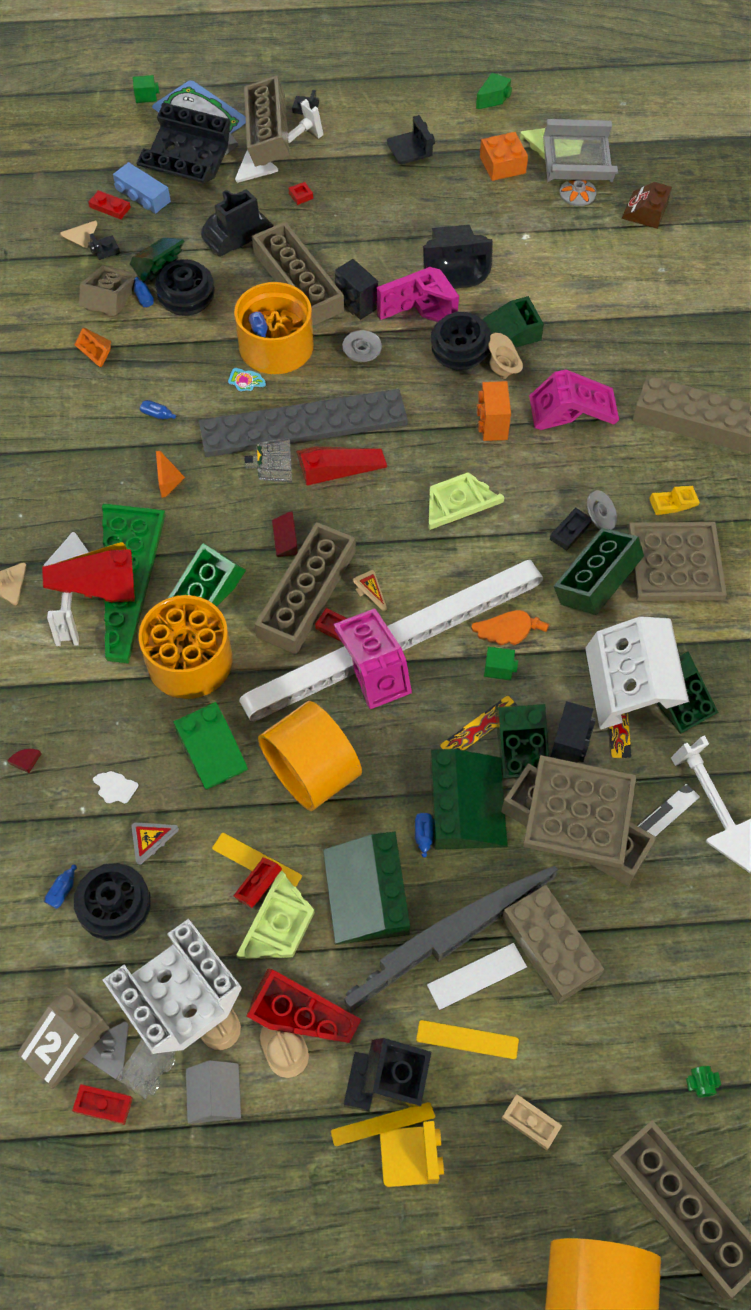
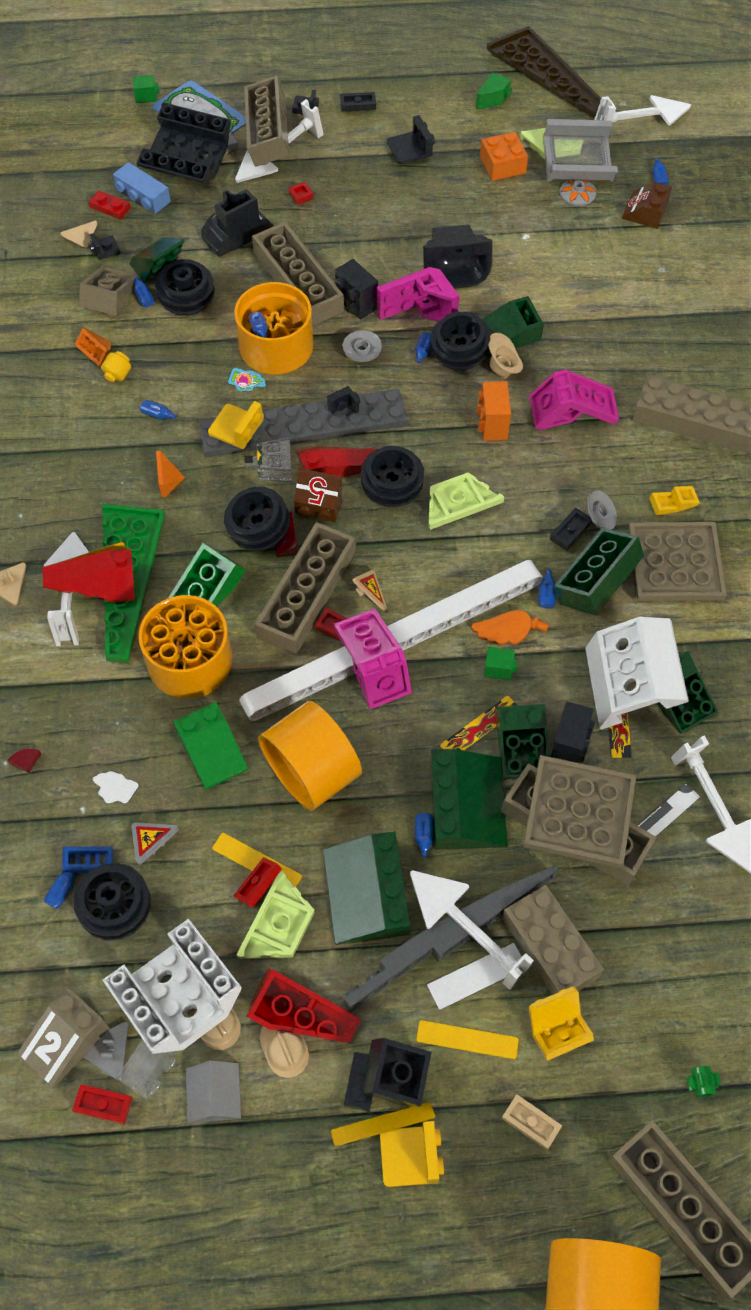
(77, 852): none -> blue slope
(116, 366): none -> yellow head
(236, 424): none -> yellow bracket
(261, 527): none -> black wheel
(318, 495): none -> reddish brown slope
(343, 398): none -> black bracket
(358, 101): none -> black plate
(390, 466): none -> black wheel
(423, 346): none -> blue piece
(438, 897): none -> white piece
(537, 60): none -> dark brown wing
(547, 593): none -> blue piece
(559, 1023): none -> yellow bracket
(660, 173): none -> blue piece
(668, 109): none -> white piece

